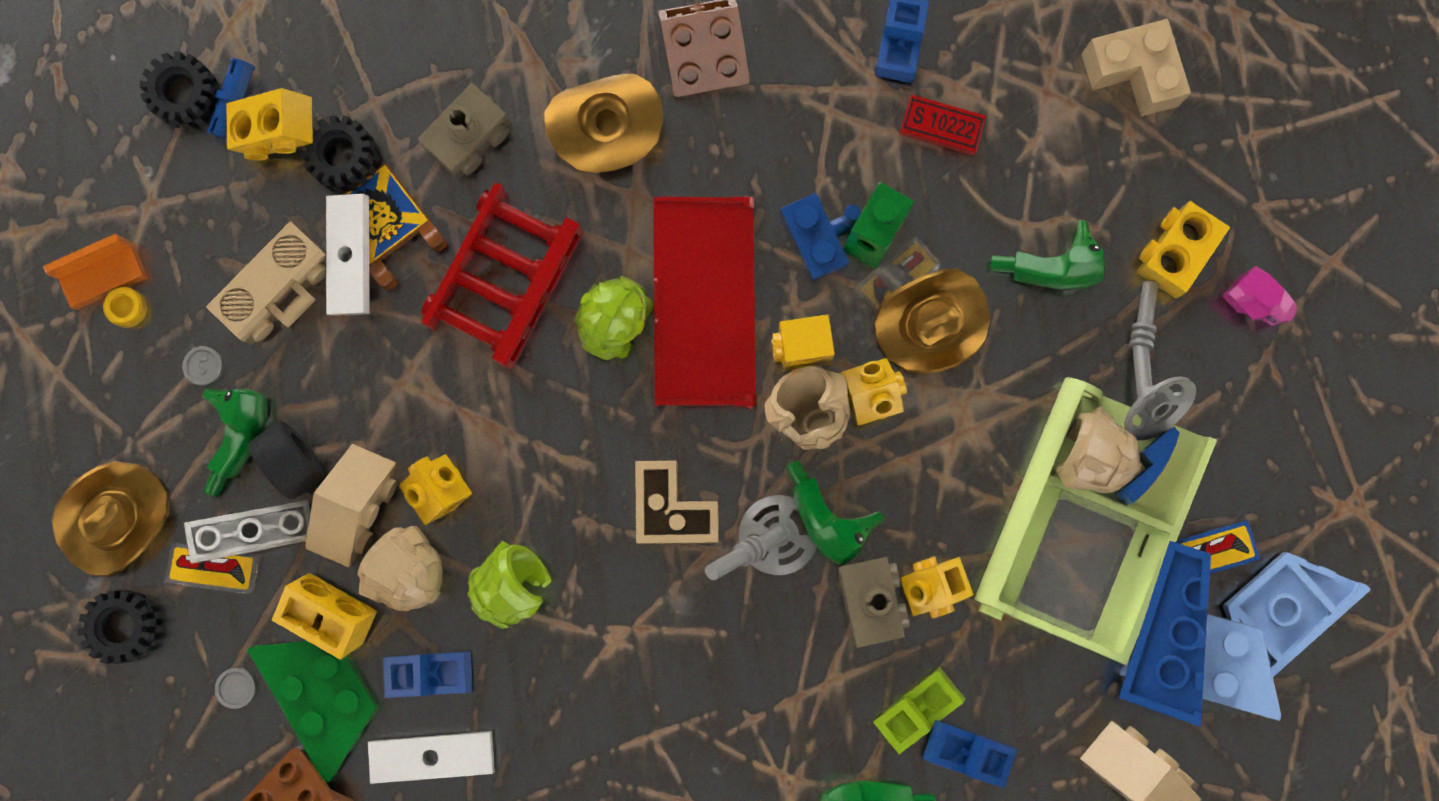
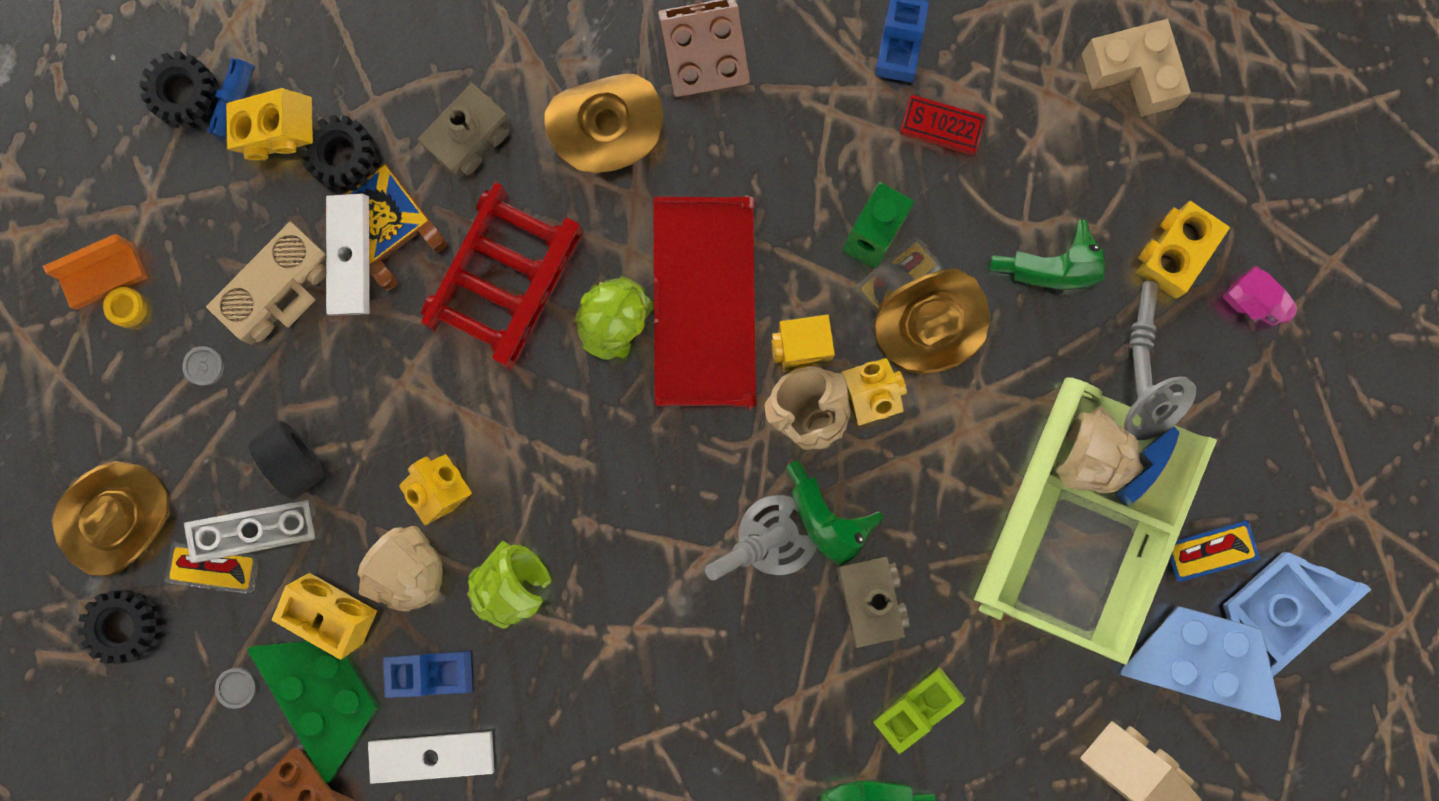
(244, 419): green animal -> none
(349, 504): tan brick -> none
(662, 516): tan brick -> none
(817, 235): blue plate -> none
(936, 586): yellow brick -> none
(969, 754): blue slope -> none
(1171, 645): blue wing -> none

